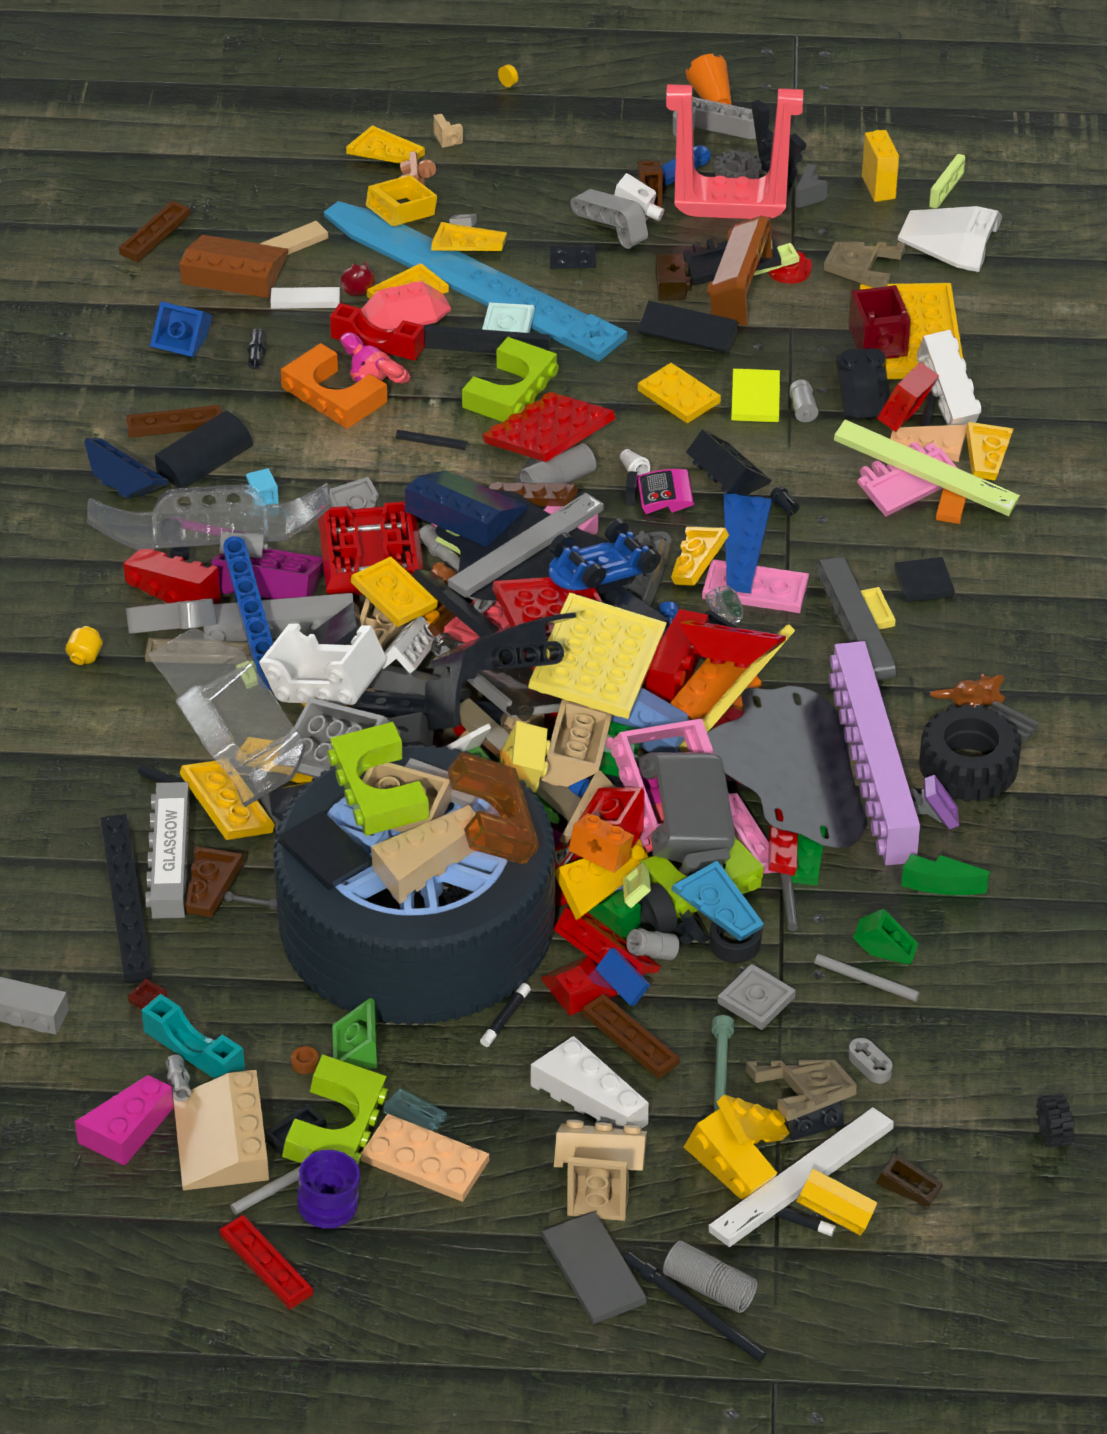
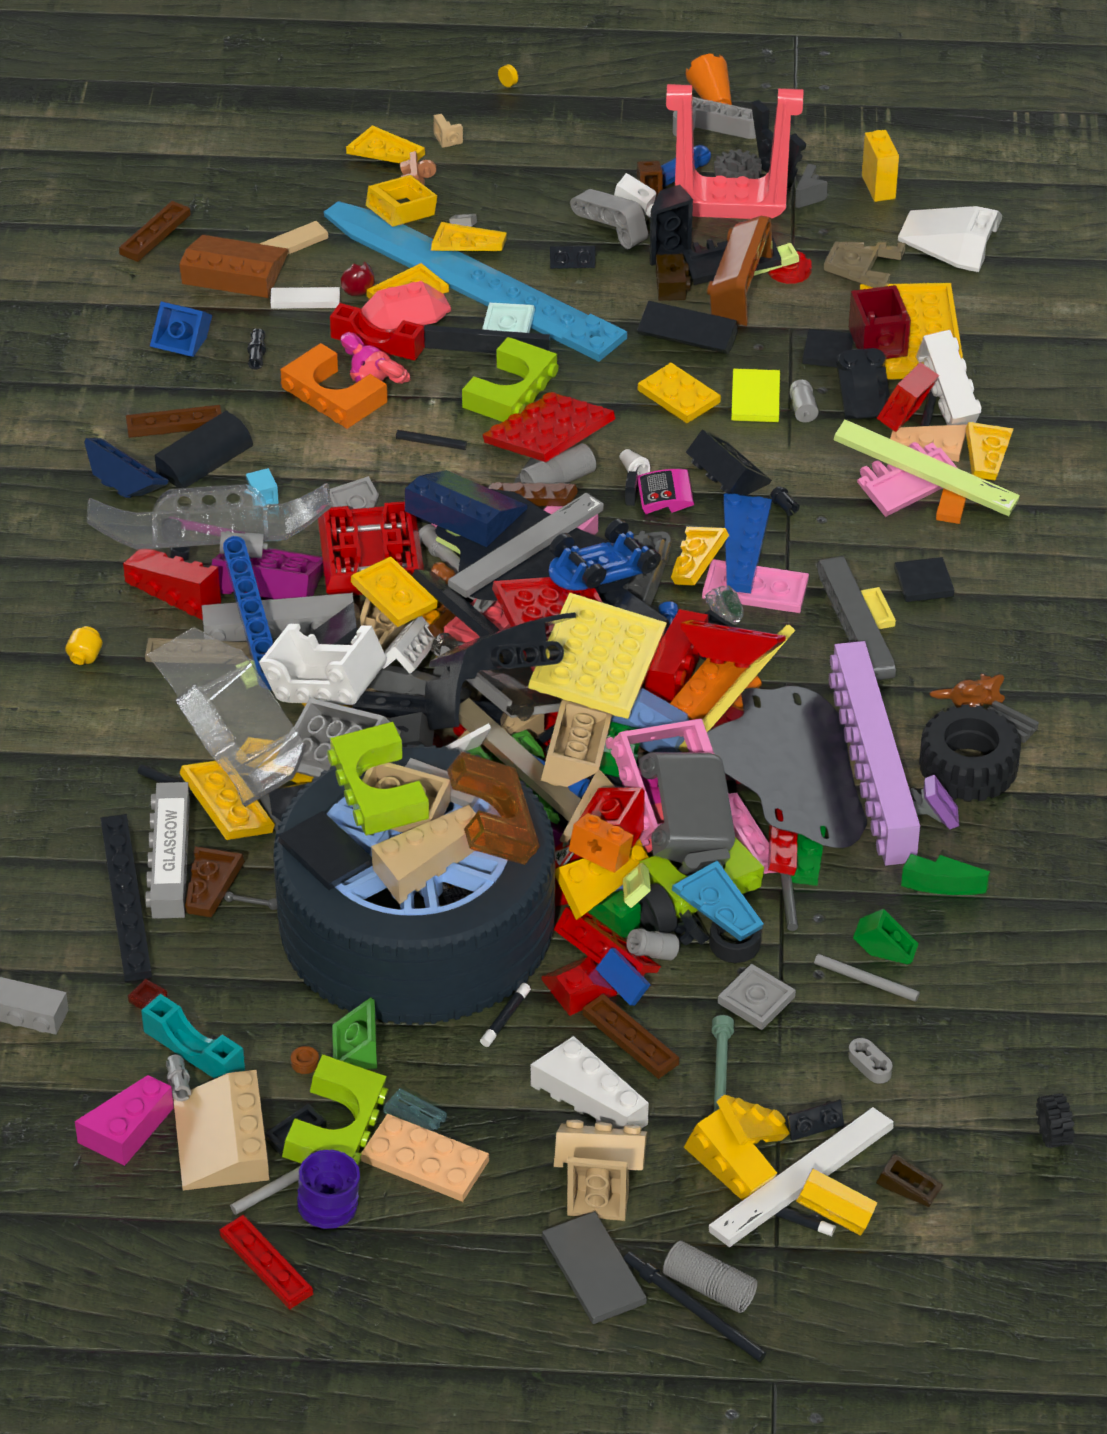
(171, 616): light grey beam -> none
(526, 752): light yellow brick -> none
(670, 223): none -> black slope
(814, 1081): dark tan wing -> none
(824, 347): none -> black tile
(947, 181): yellowish green tile -> none

